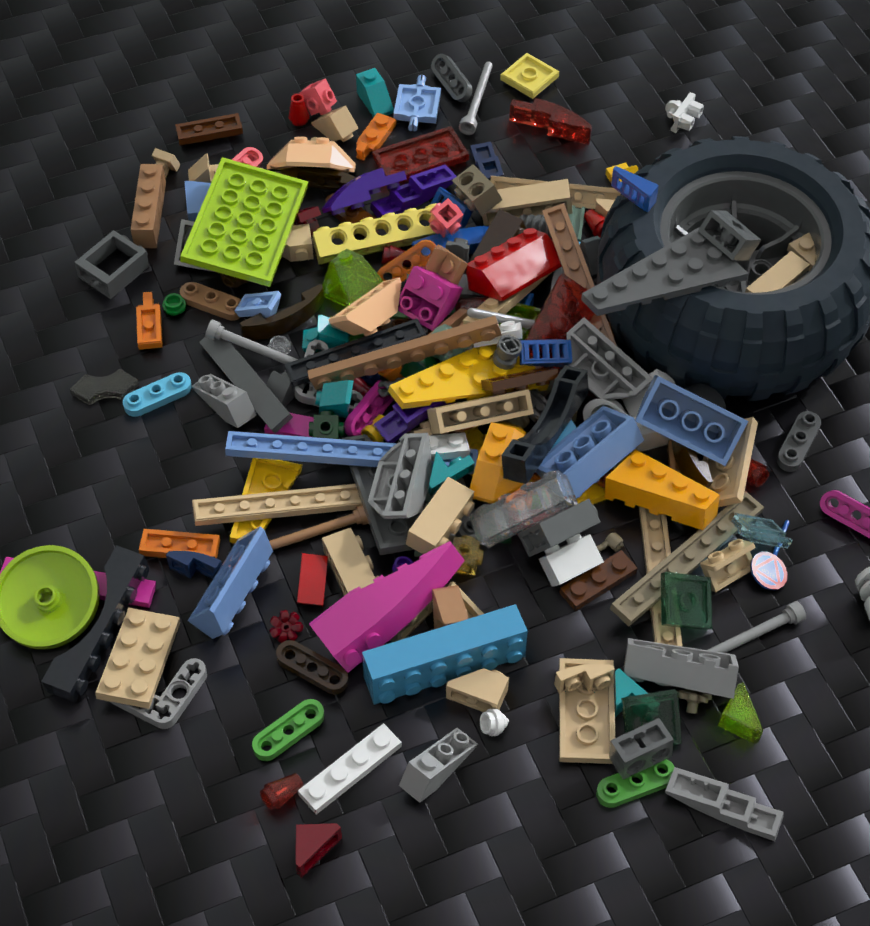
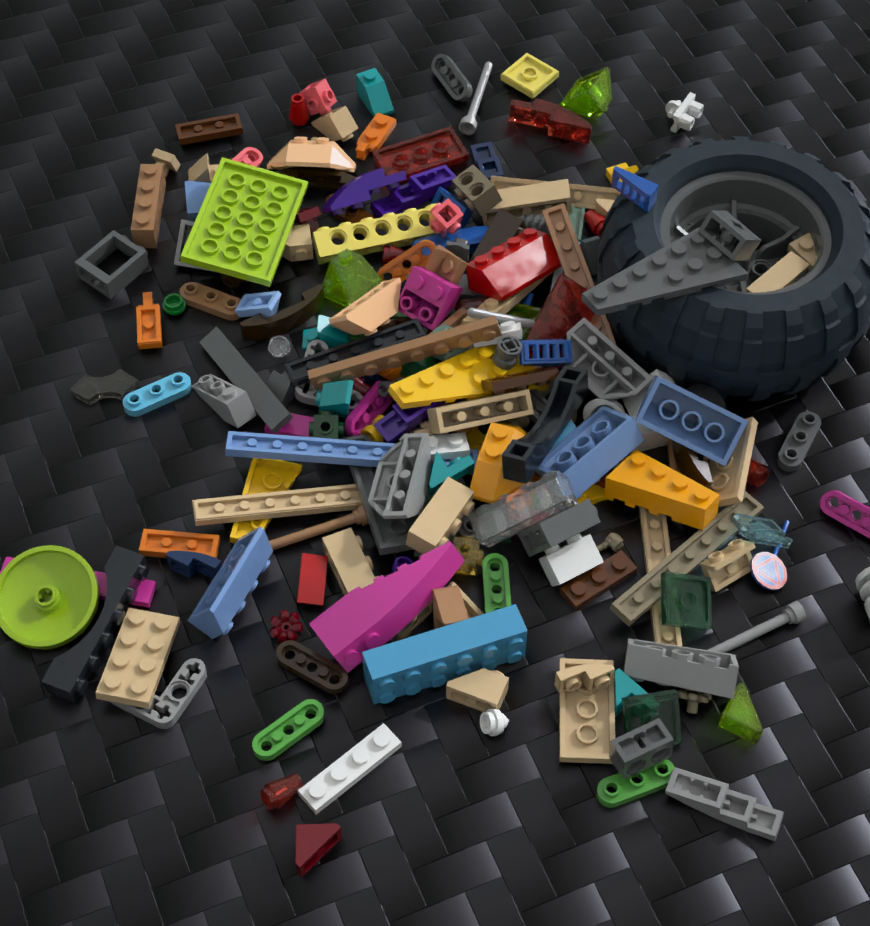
(216, 331): light grey piece -> none
(417, 103): light blue plate -> none
(436, 764): light grey slope -> none
(495, 580): none -> bright green plate
(590, 94): none -> clear neon green slope

